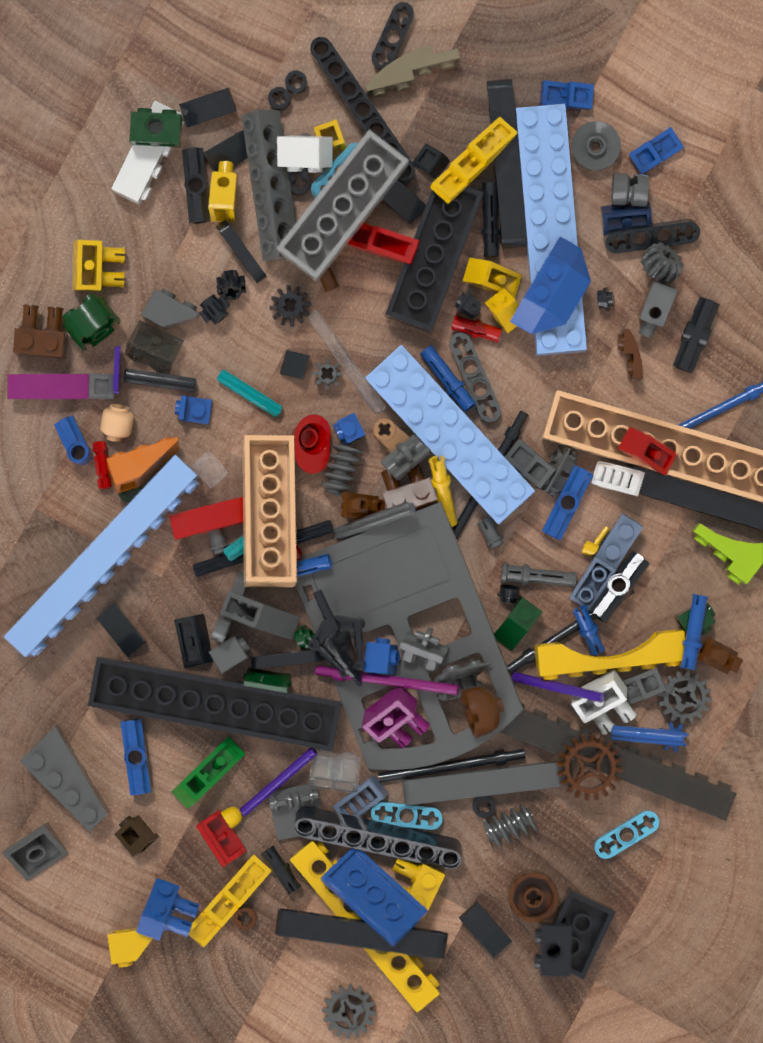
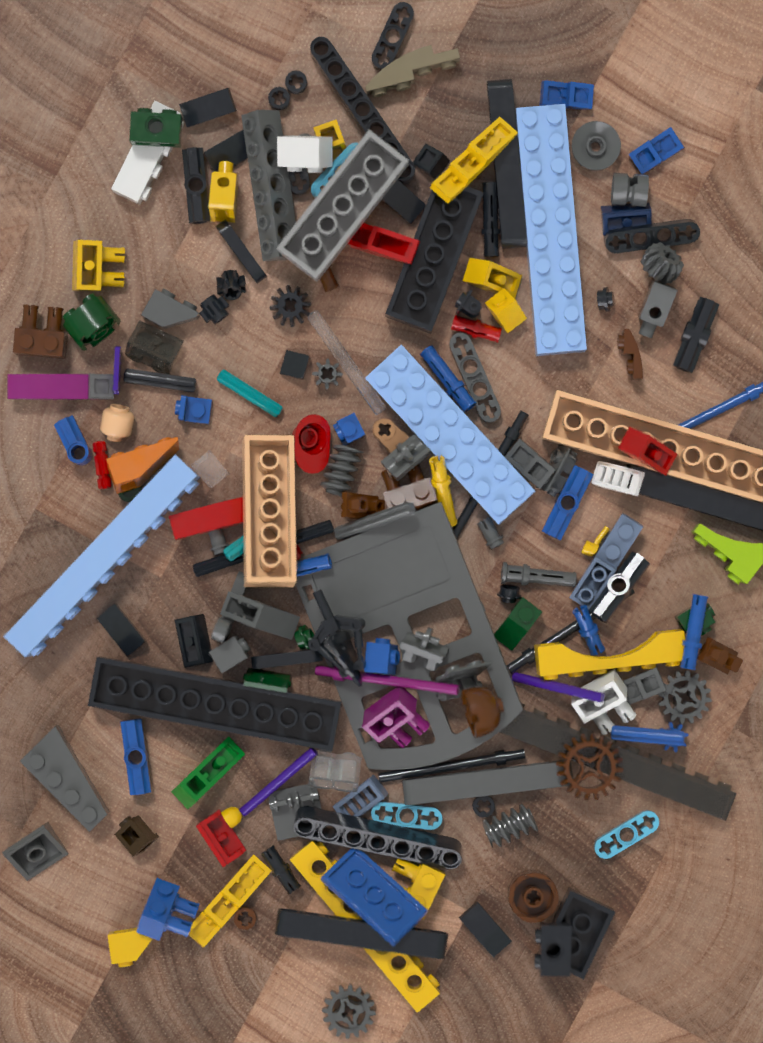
(554, 290): blue wedge -> none

